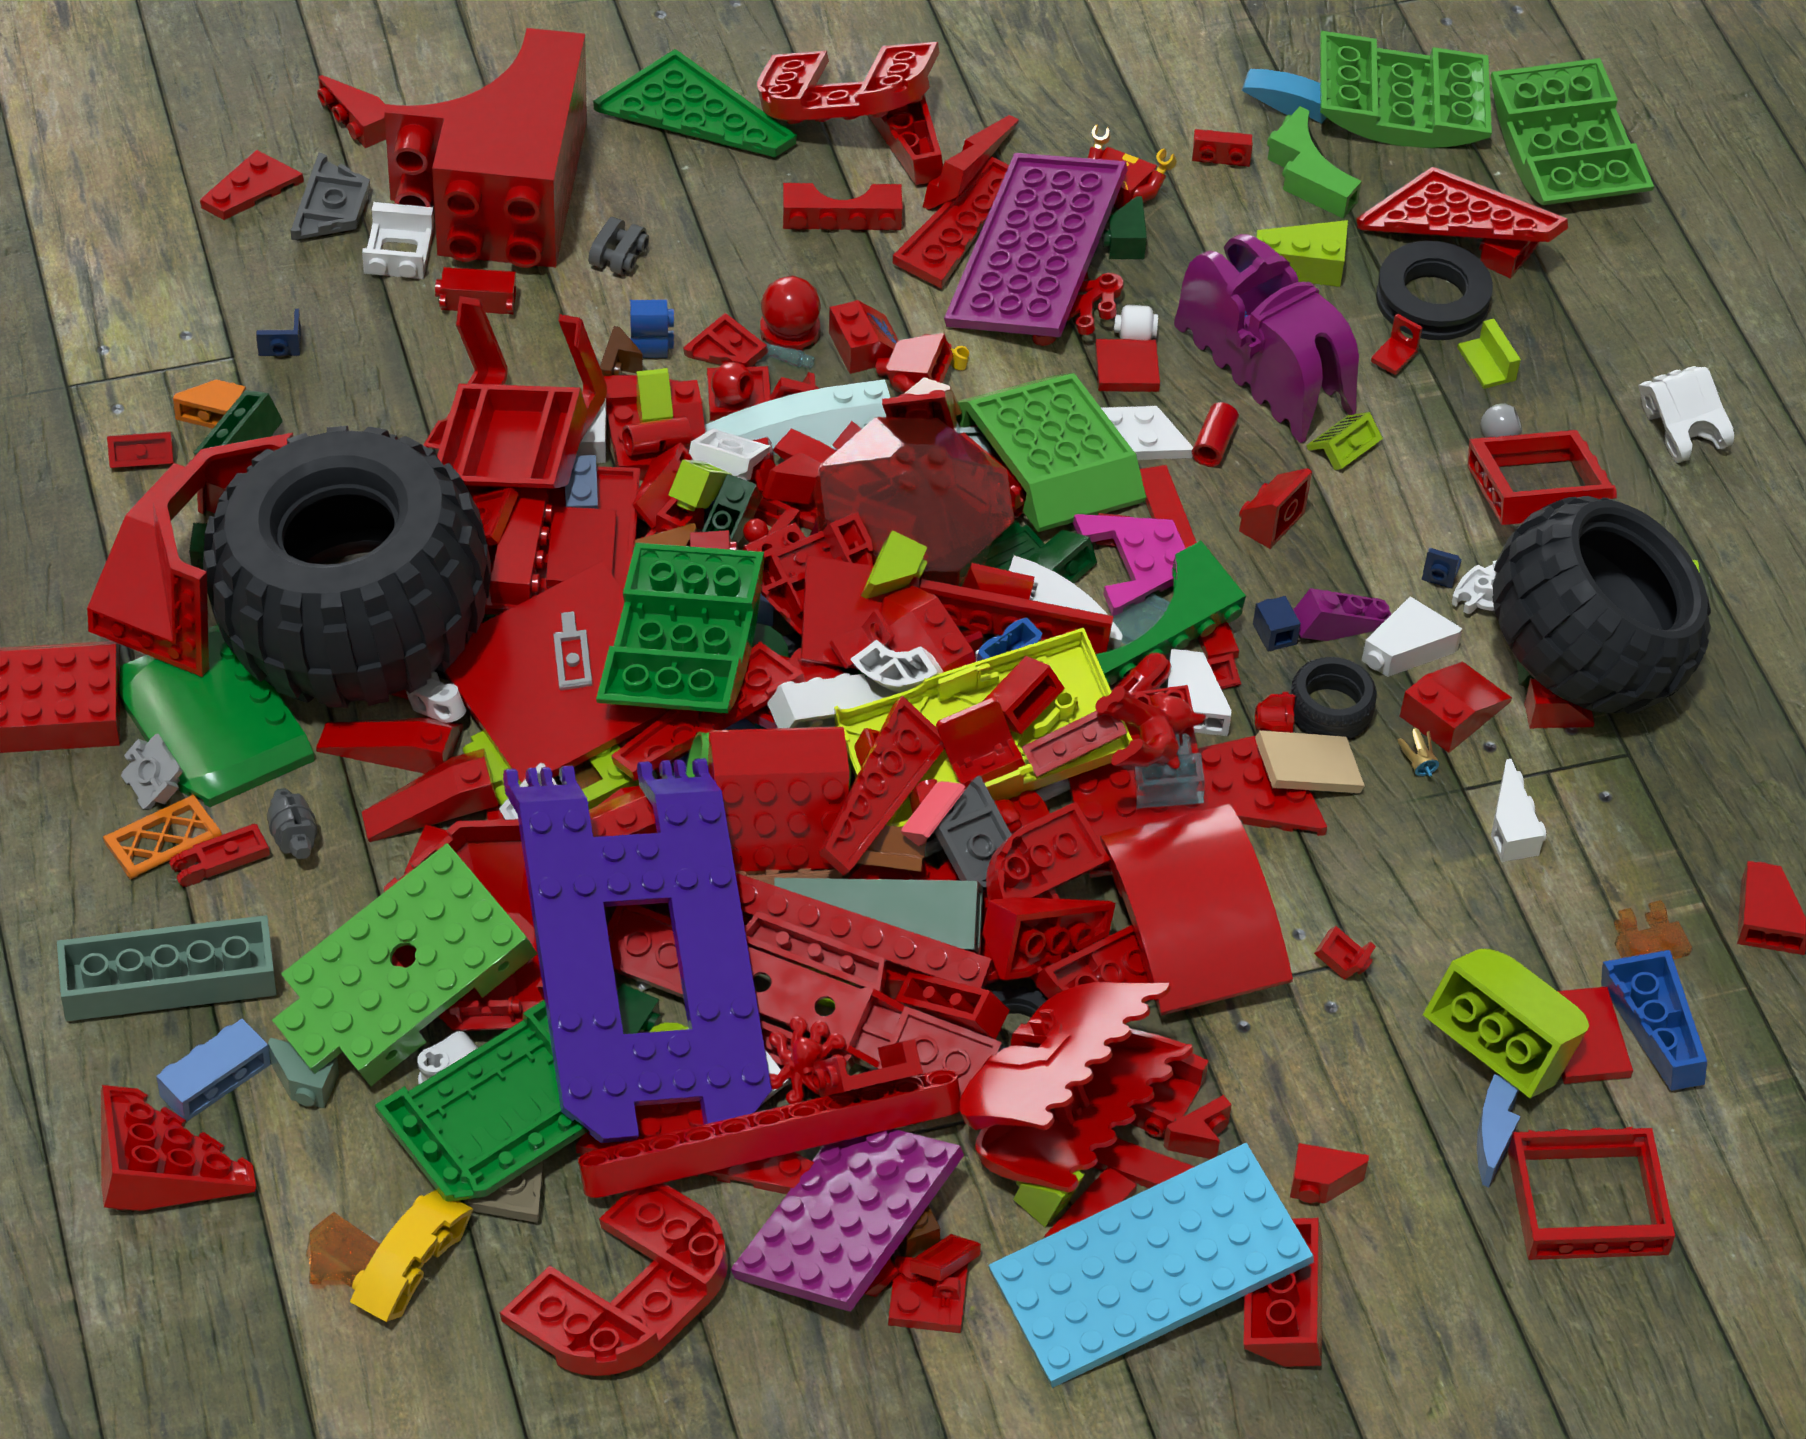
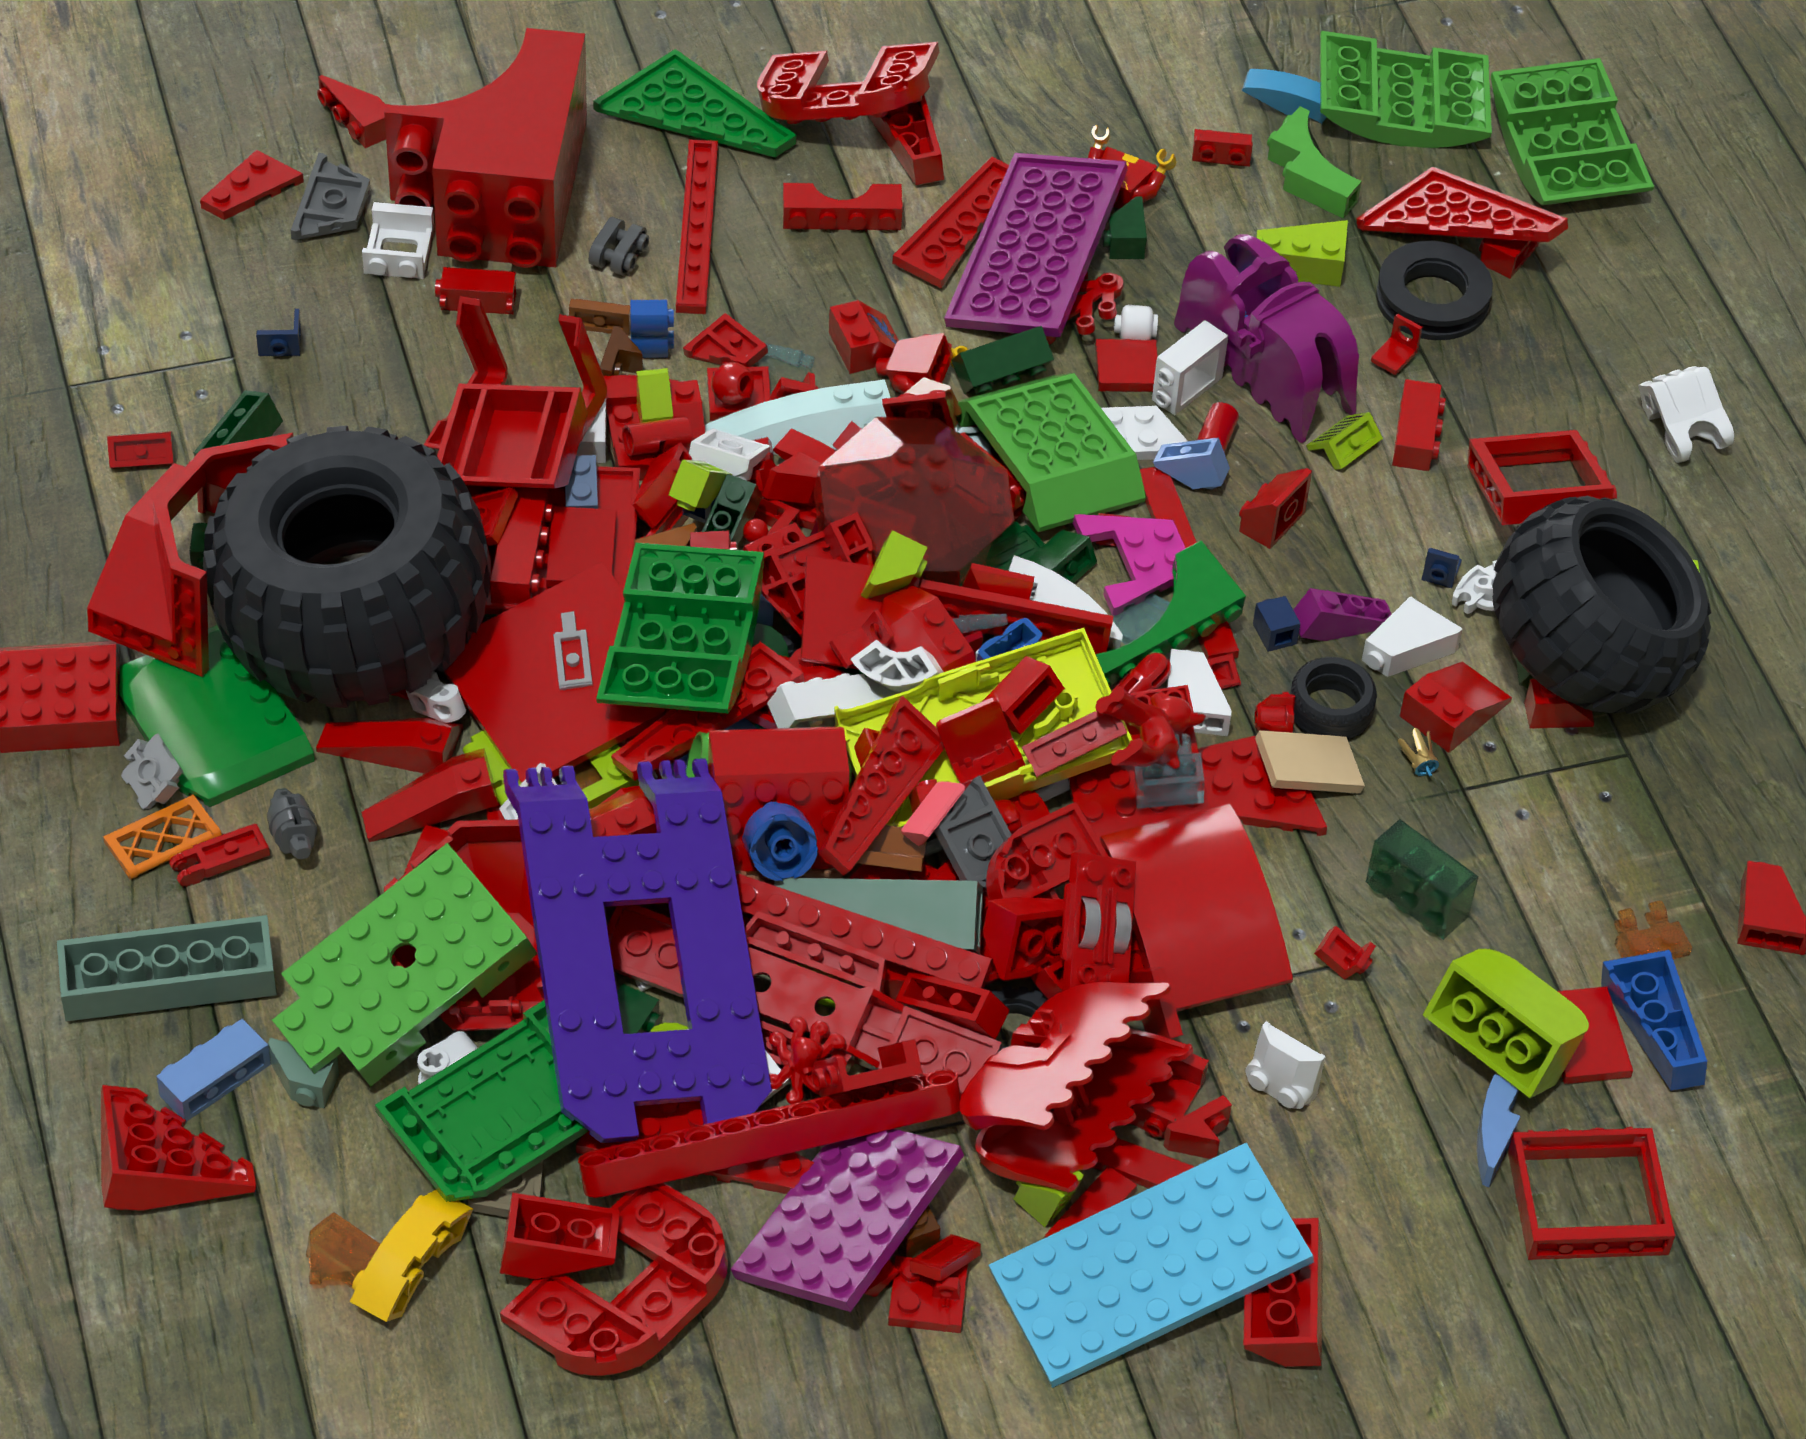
(206, 403): orange slope -> none
(556, 1237): none -> red slope
(601, 315): none -> dark orange panel
(673, 516): red brick -> none
(697, 227): none -> red tile
(778, 859): none -> blue brick
(790, 313): red tile -> none
(963, 166): red wedge -> none
(977, 622): none -> clear light blue animal
(1003, 361): none -> dark green brick
(1097, 920): none -> red piece
(1163, 1014): none -> red tile
(1189, 367): none -> white window
(1194, 462): none -> medium blue slope
(1285, 1068): none -> white slope
(1325, 1173): red slope -> none
(1418, 425): none -> red brick
(1421, 879): none -> clear green brick
(1491, 356): lime panel -> none
(1500, 421): light grey piece -> none
(1515, 824): white slope -> none

